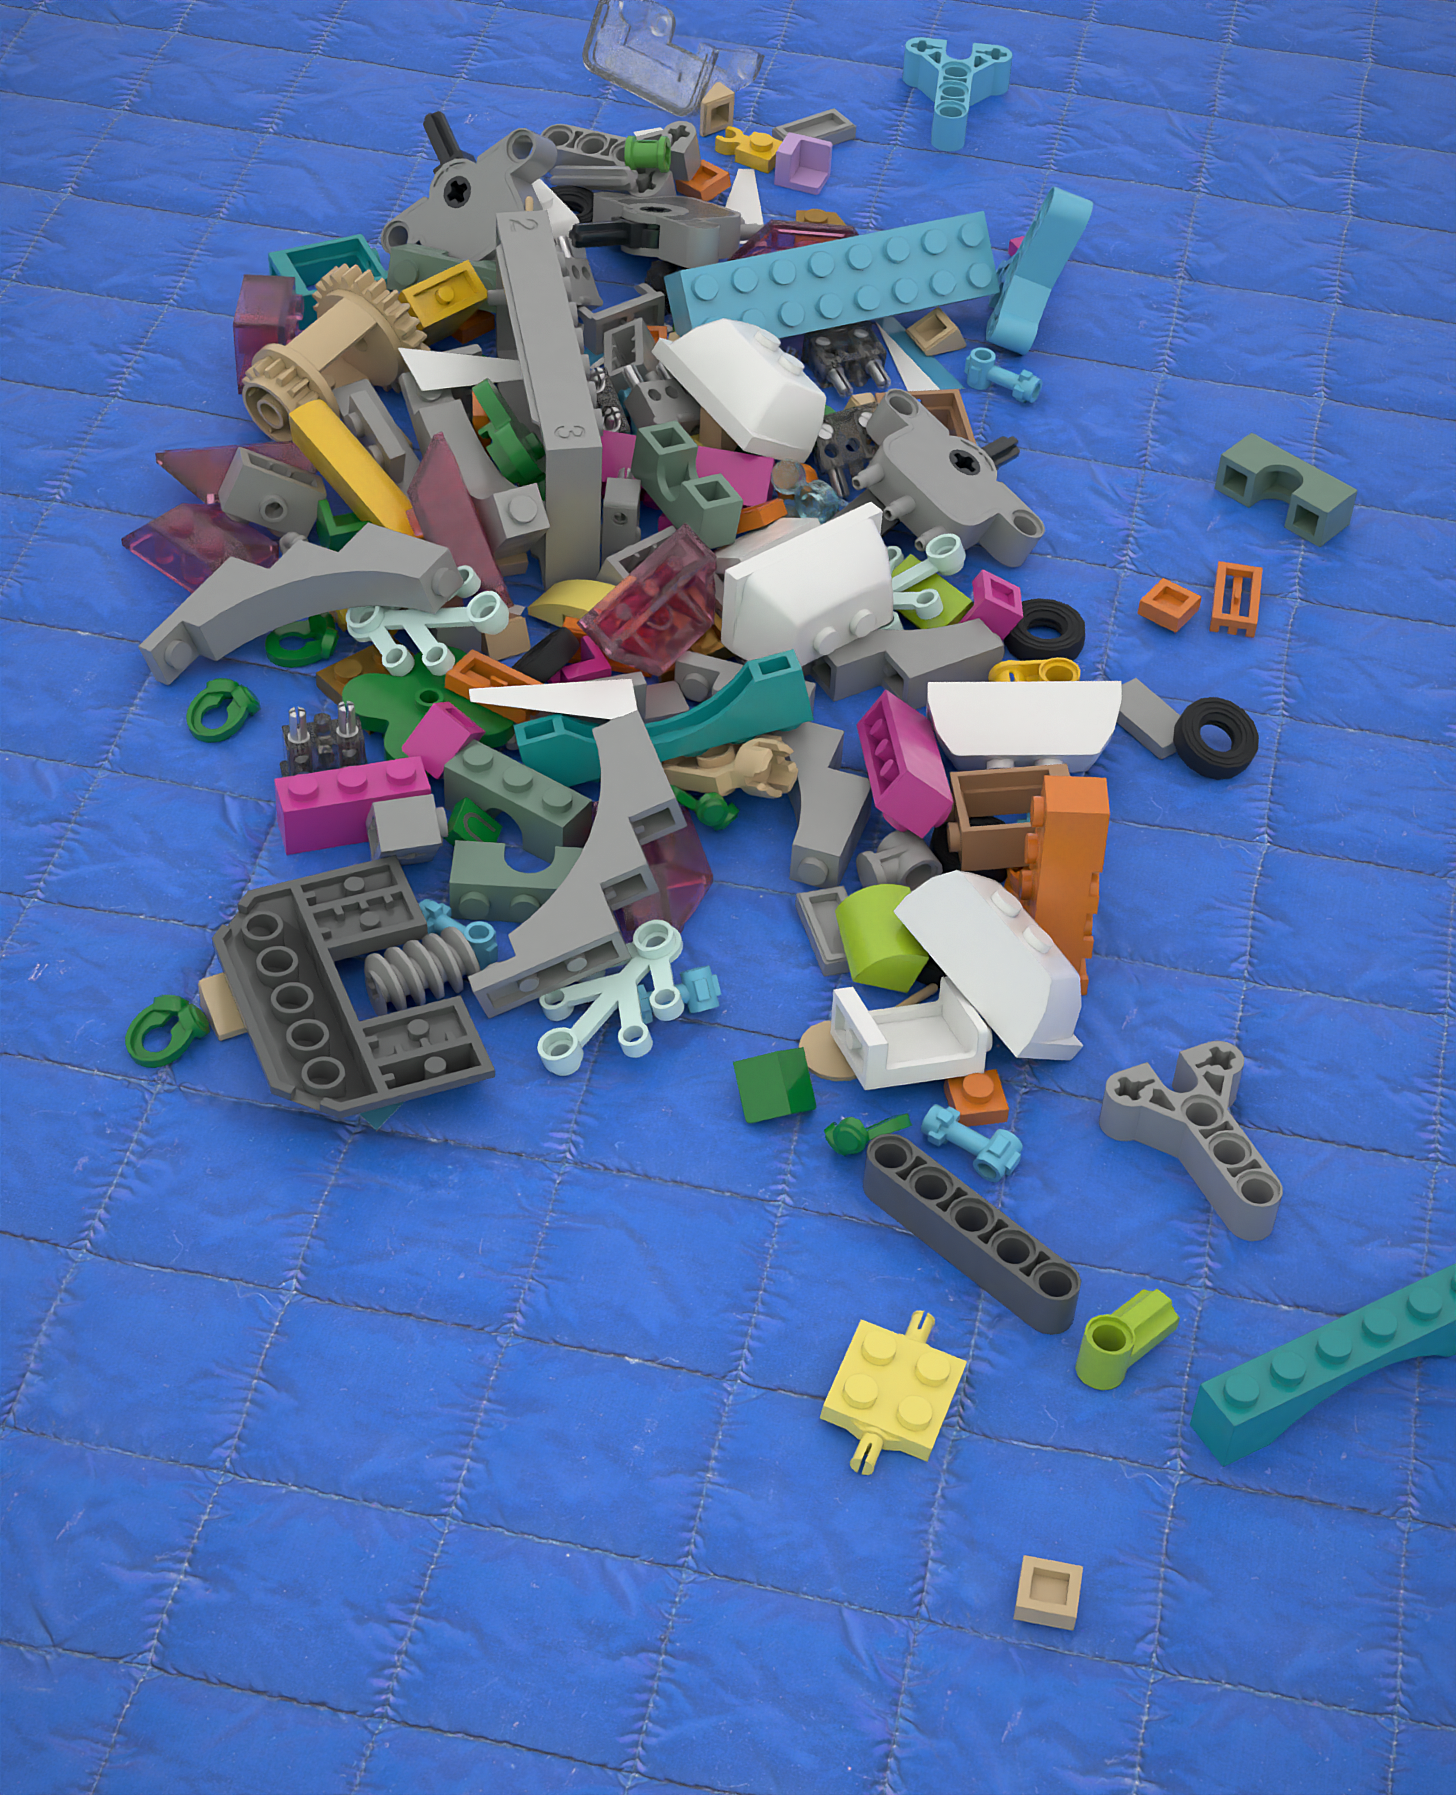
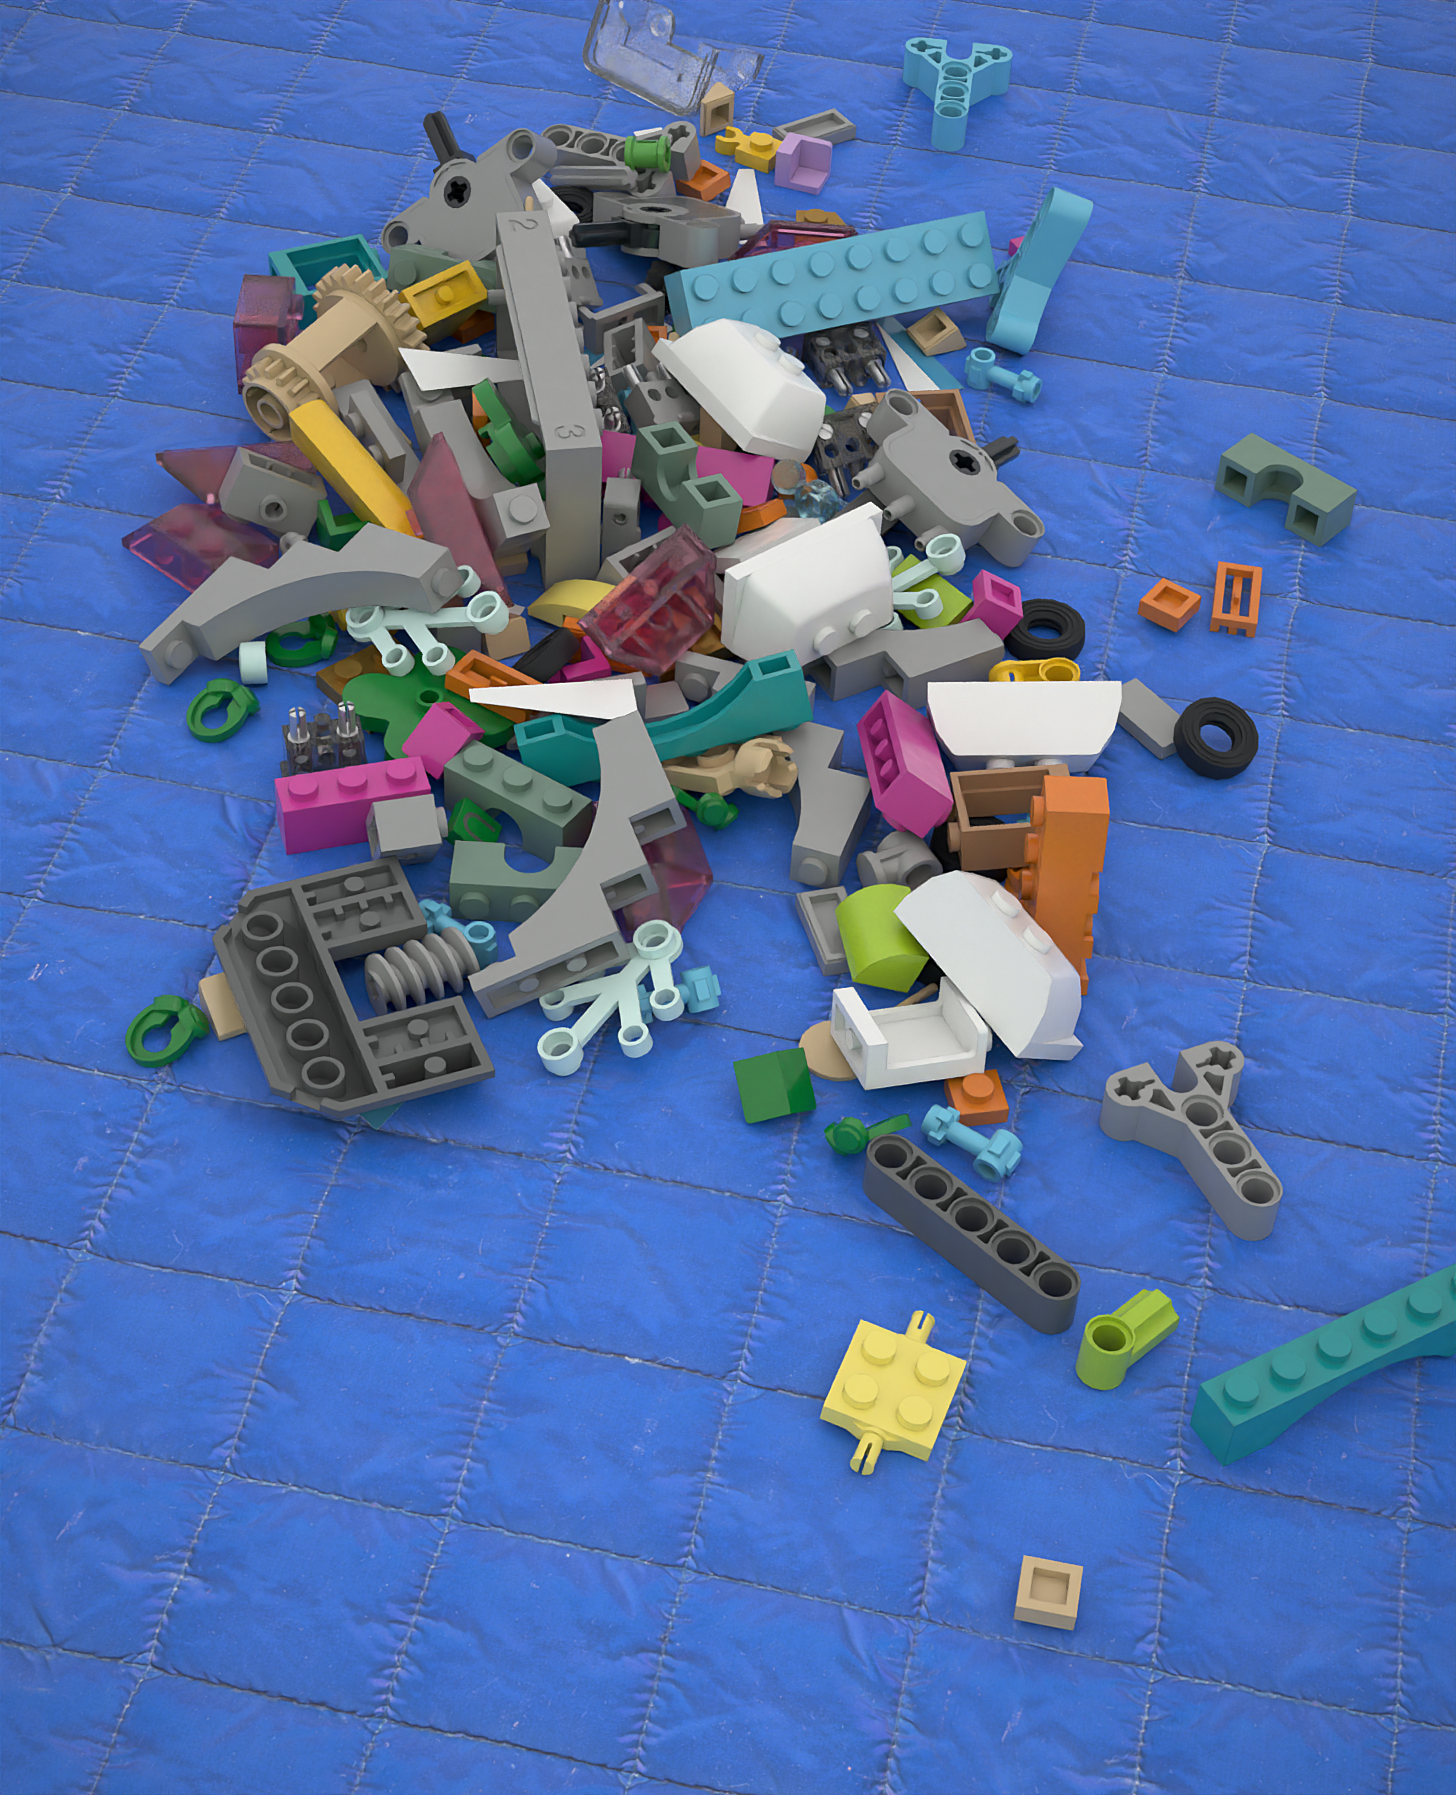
(253, 662): none -> light aqua piece

